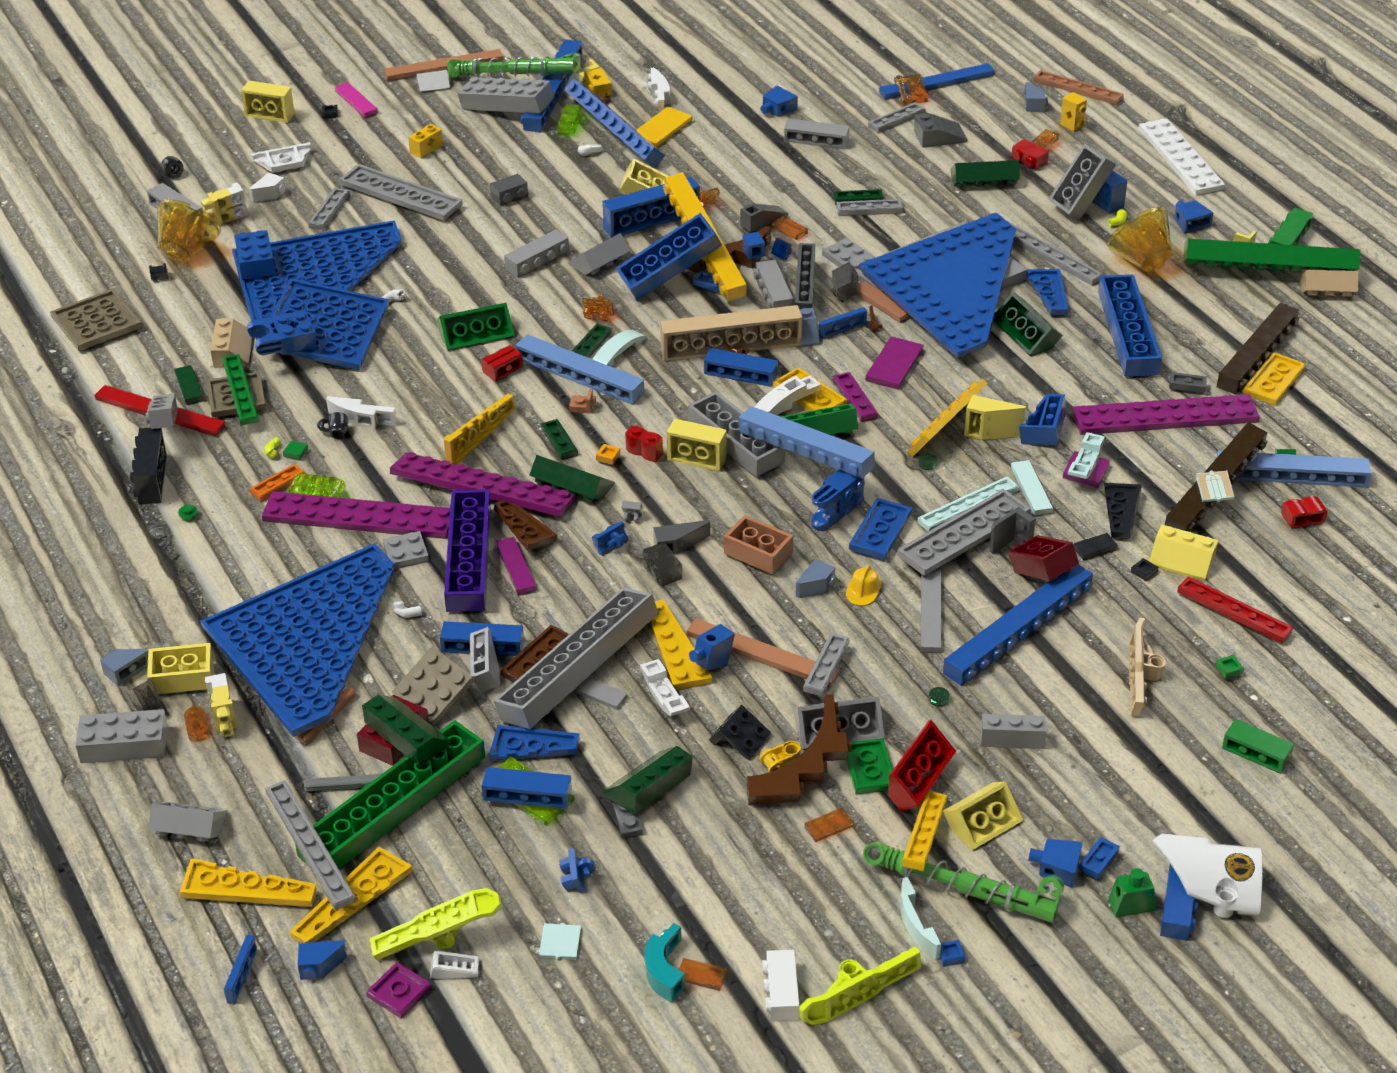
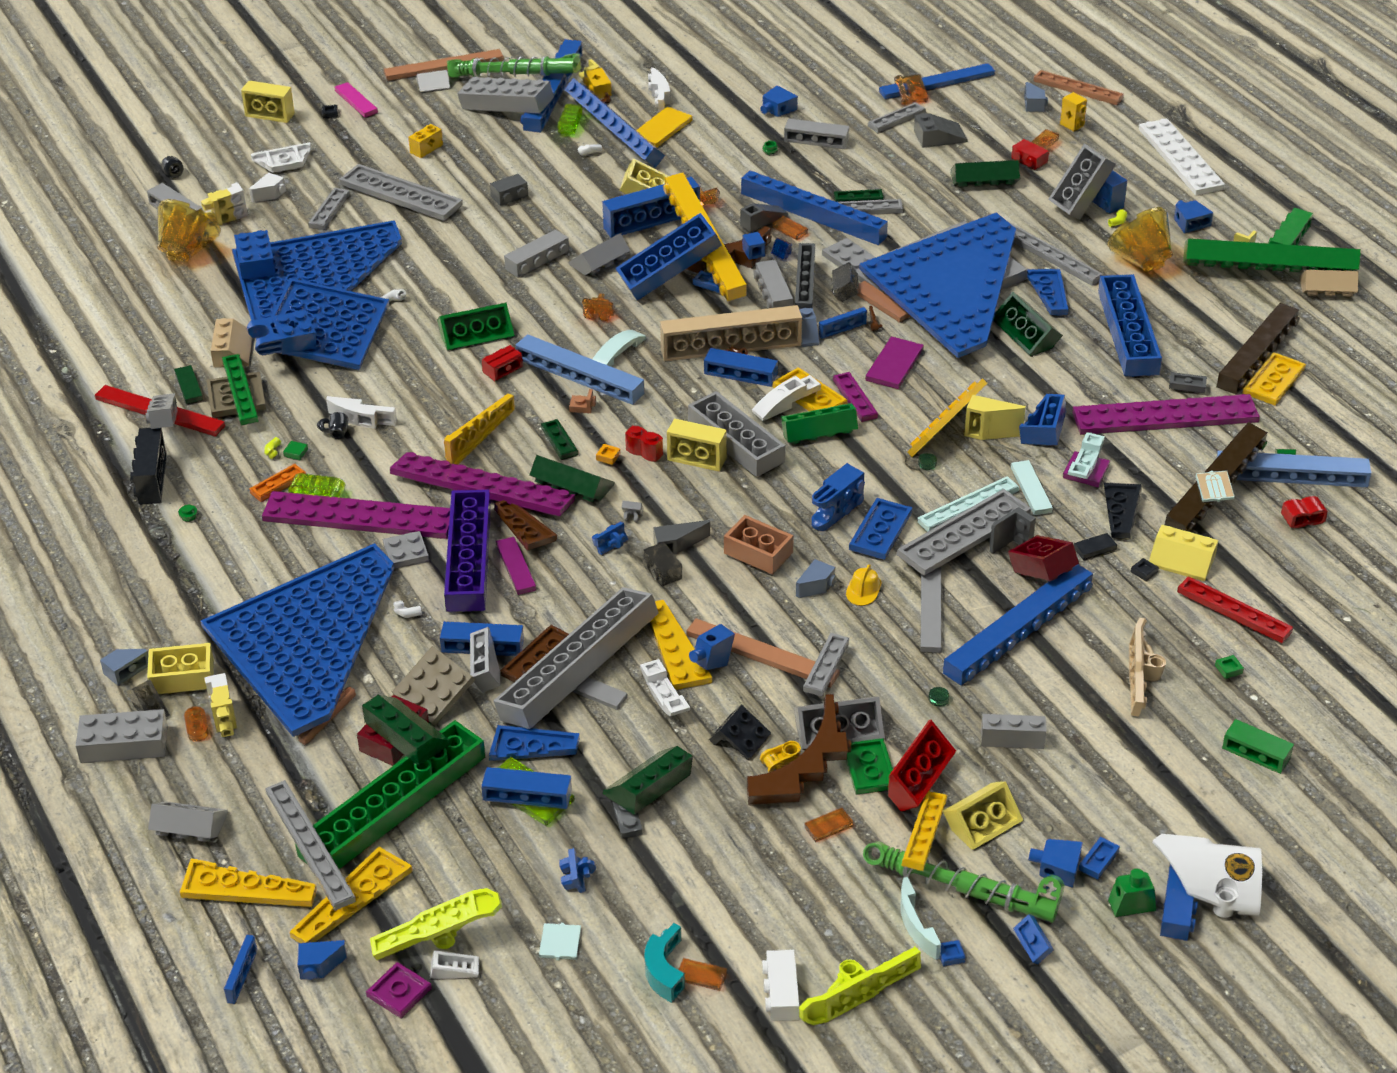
(96, 319): dark tan plate -> none
(158, 271): black bush -> none
(339, 782): light grey axle -> none
(592, 340): dark green tile -> none
(770, 147): none -> green plate
(807, 442): medium blue brick -> none
(814, 207): none -> blue brick
(1033, 939): none -> blue plate

